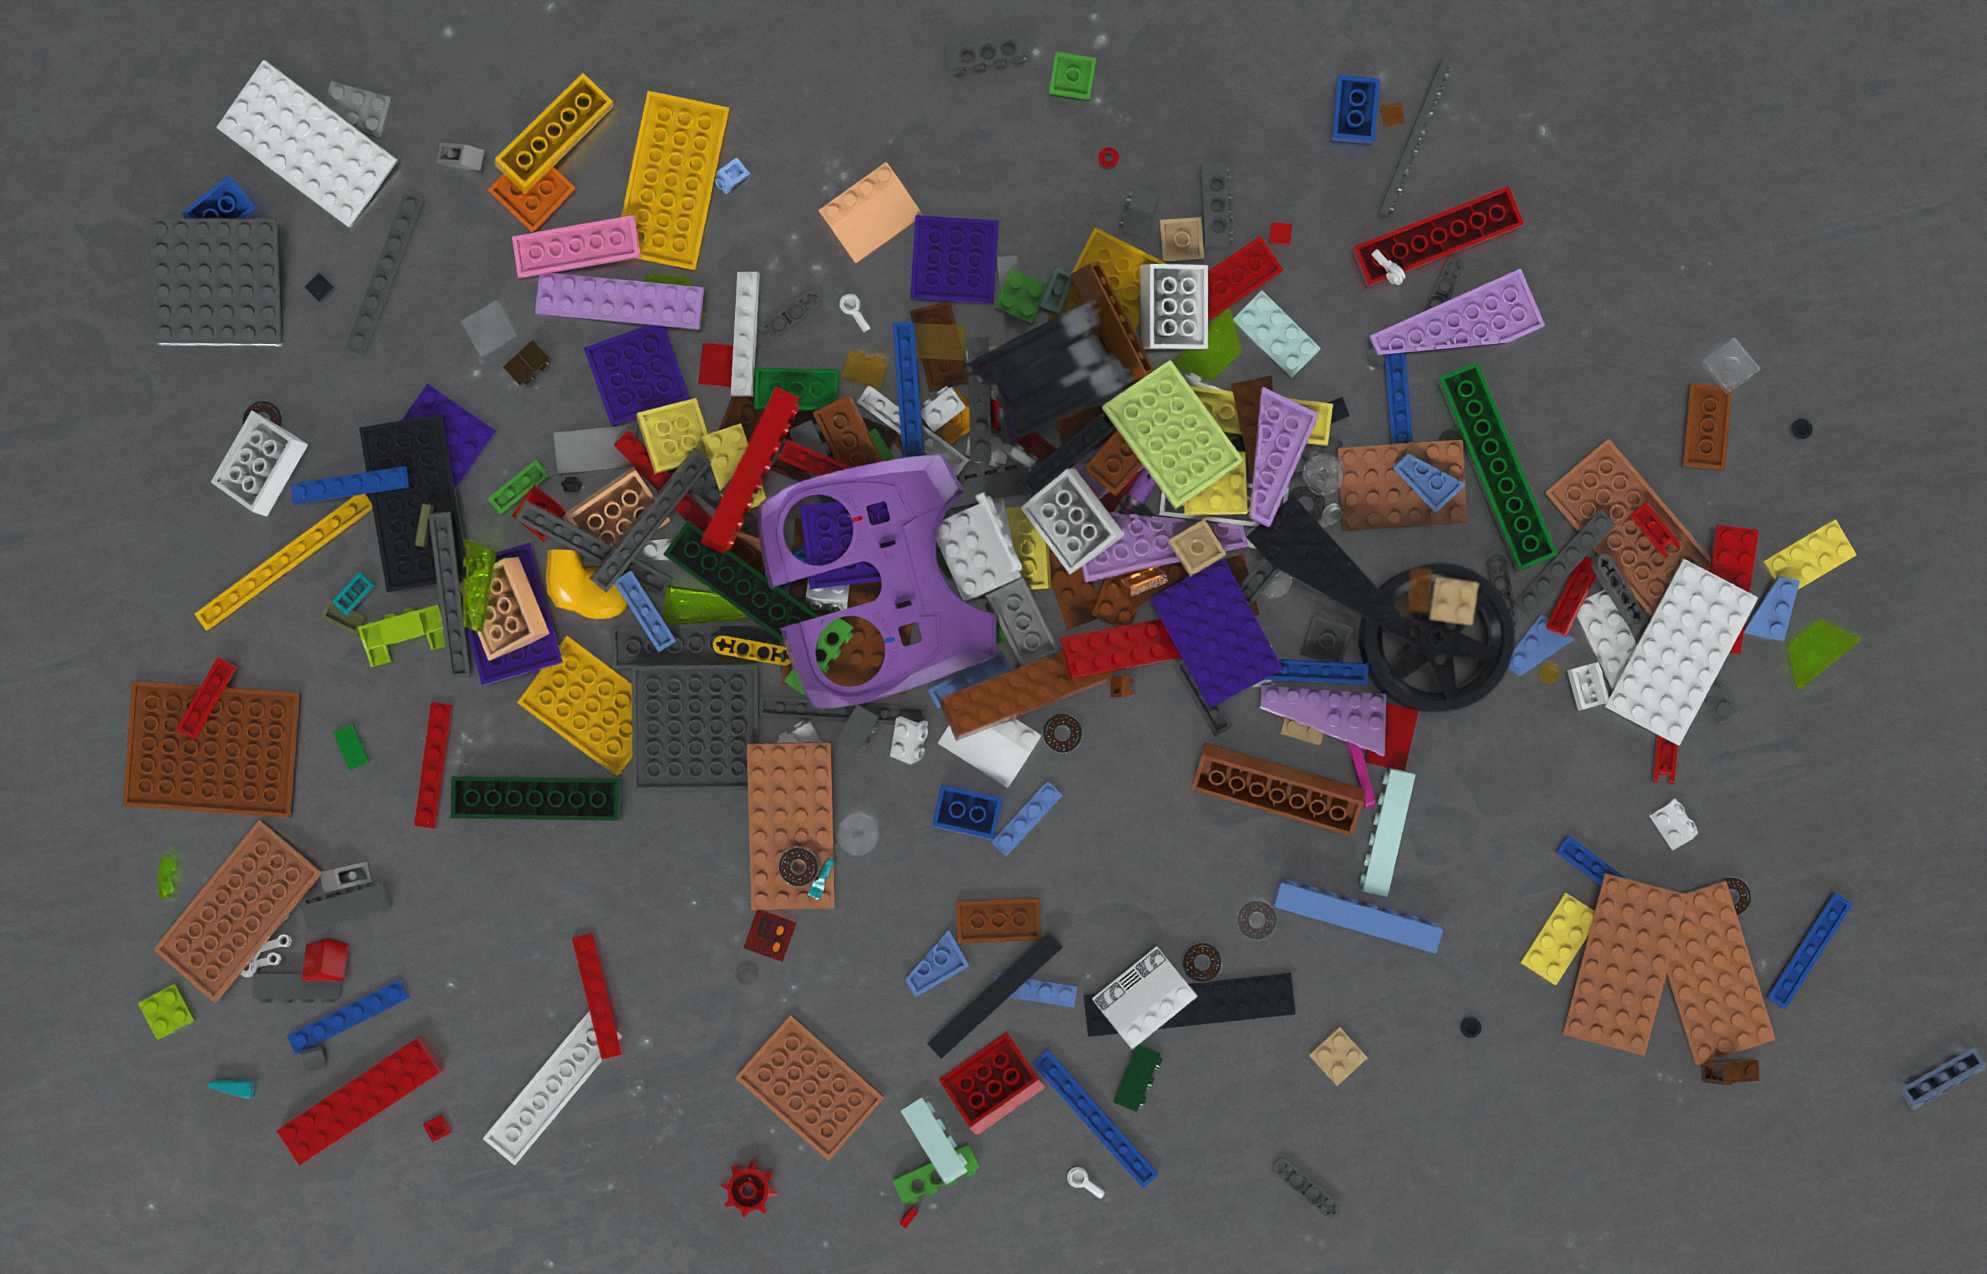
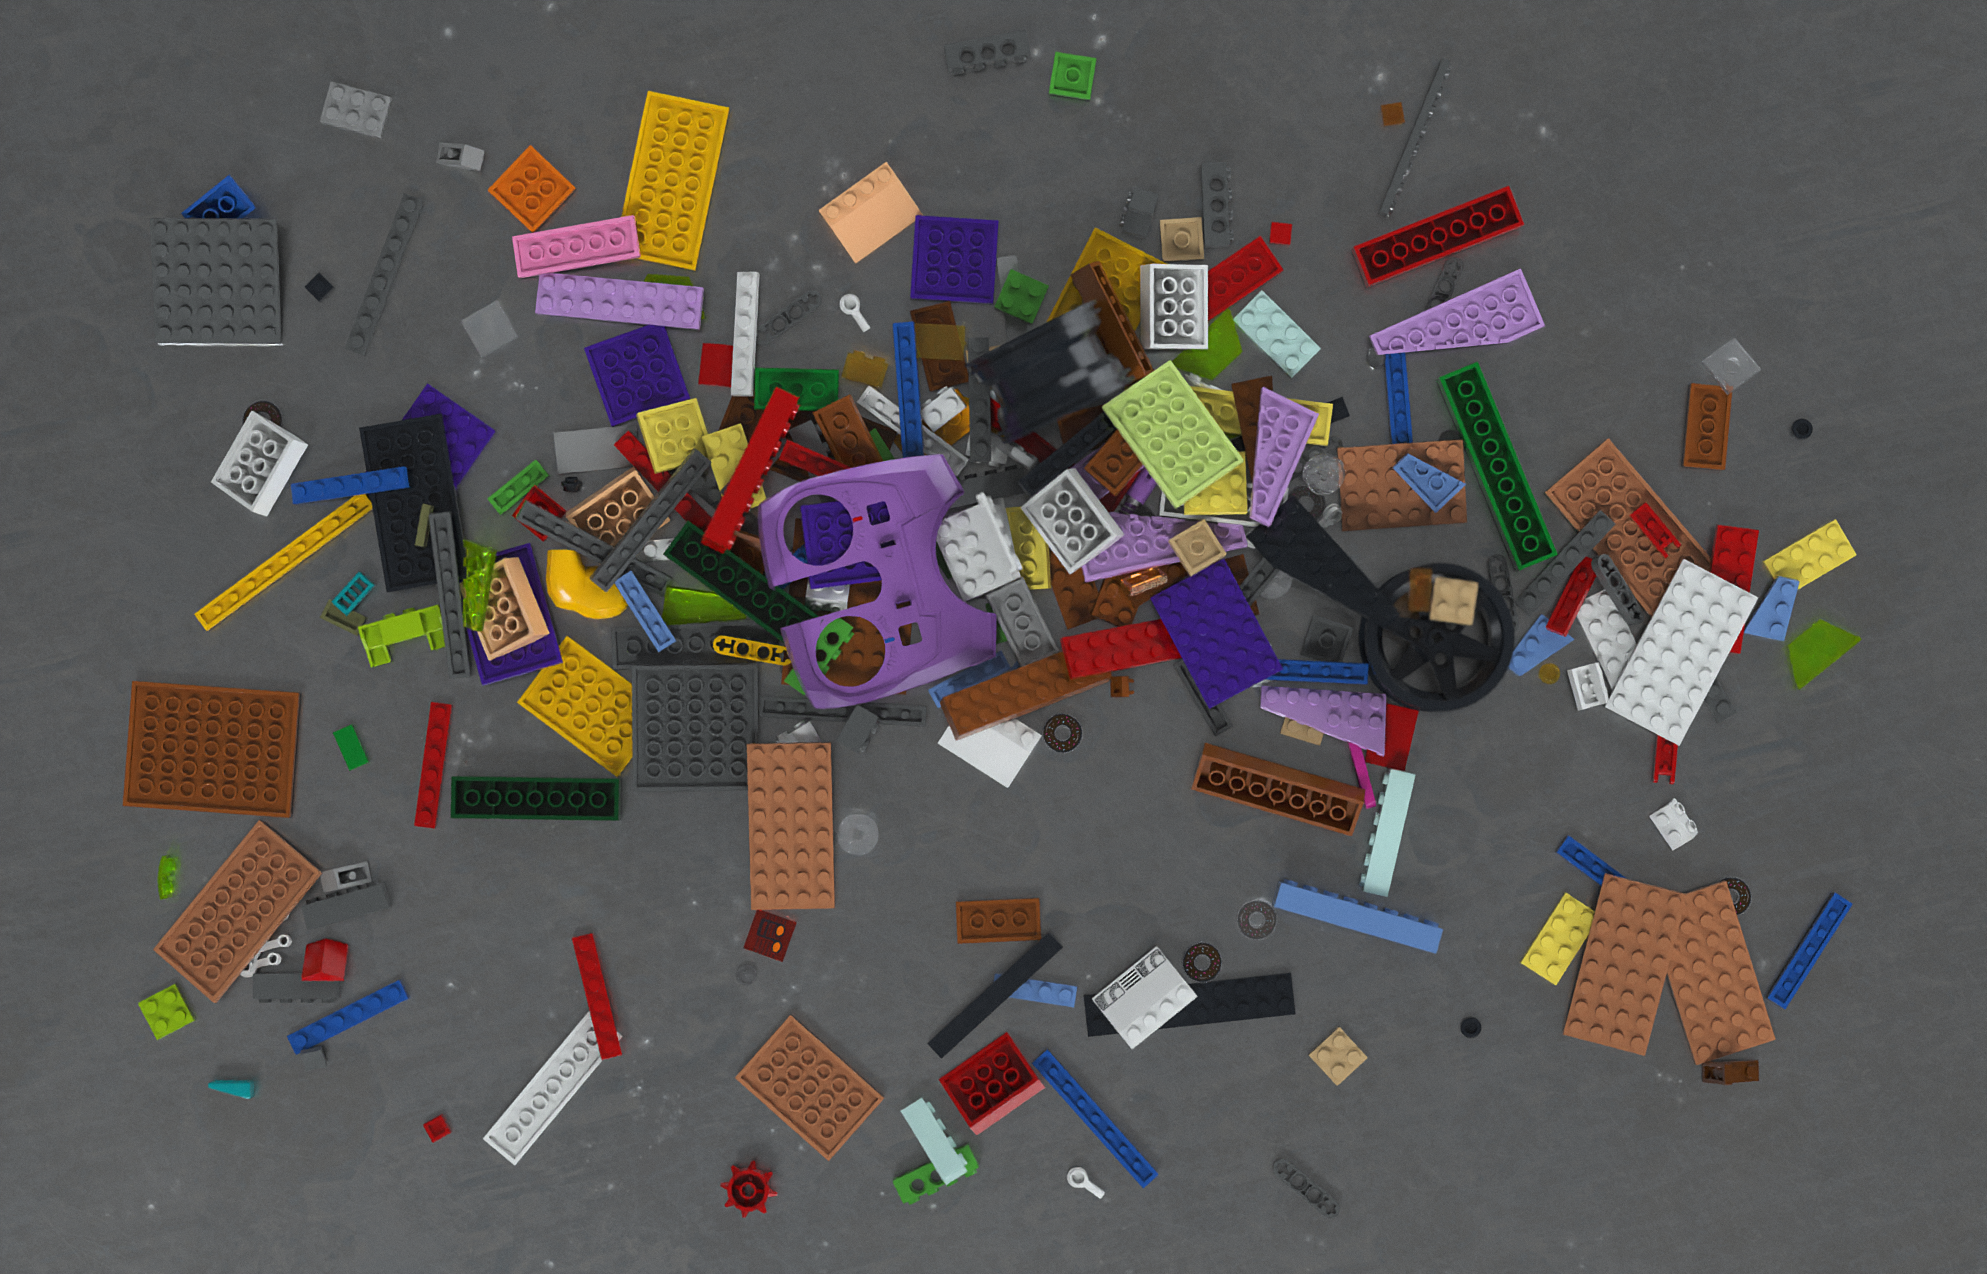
(206, 698): red plate -> none
(307, 143): white plate -> none
(359, 1100): red brick -> none
(528, 363): dark brown brick -> none
(553, 133): yellow brick -> none
(730, 175): light blue bracket -> none
(801, 878): tile -> none
(818, 885): teal piece -> none
(909, 740): white bracket -> none
(909, 1216): red tile -> none
(937, 966): medium blue wing -> none
(967, 812): blue brick -> none
(1027, 818): medium blue plate -> none
(1056, 290): sand green plate -> none
(1108, 150): red plate -> none
(1137, 1078): dark green brick -> none
(1355, 109): blue brick -> none
(1394, 272): white plate -> none
(1943, 1079): sand blue brick -> none

